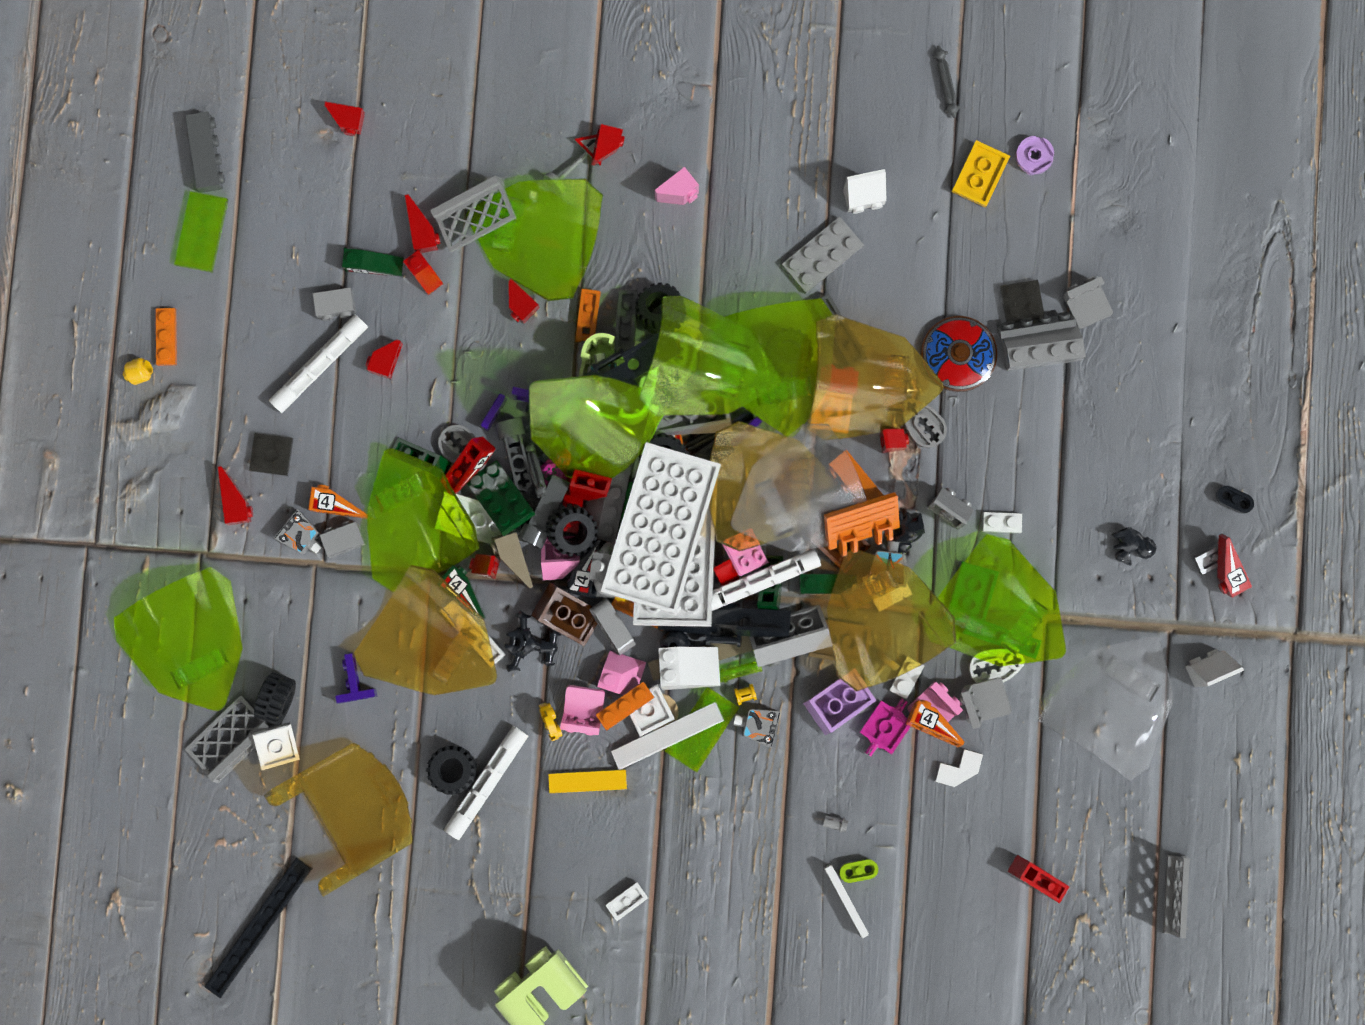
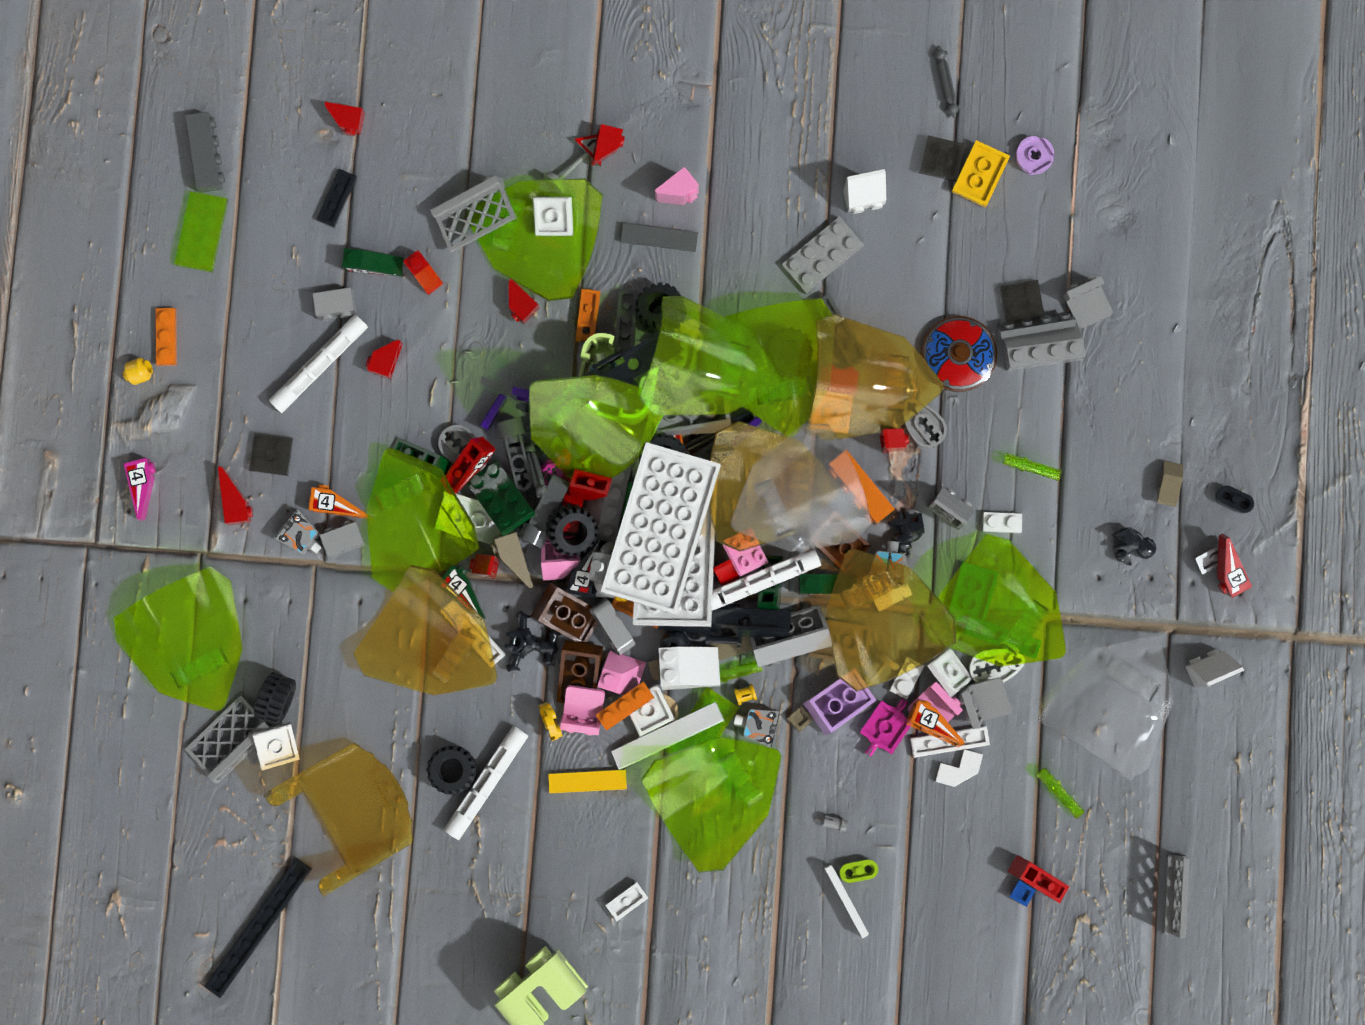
(140, 480): none -> dark pink slope
(336, 198): none -> black tile
(353, 683): dark purple bracket -> none
(422, 232): red slope -> none
(553, 216): none -> white tile
(579, 666): none -> reddish brown slope
(659, 237): none -> dark grey tile
(713, 797): none -> clear neon green windscreen
(800, 718): none -> dark tan tile
(858, 520): orange hinge -> none
(930, 745): none -> white tile
(942, 158): none -> clear smoke plate
(950, 672): none -> white tile
(1022, 893): none -> blue plate
(1024, 464): none -> clear neon green pin
(1057, 789): none -> clear neon green pin
(1170, 484): none -> dark tan slope

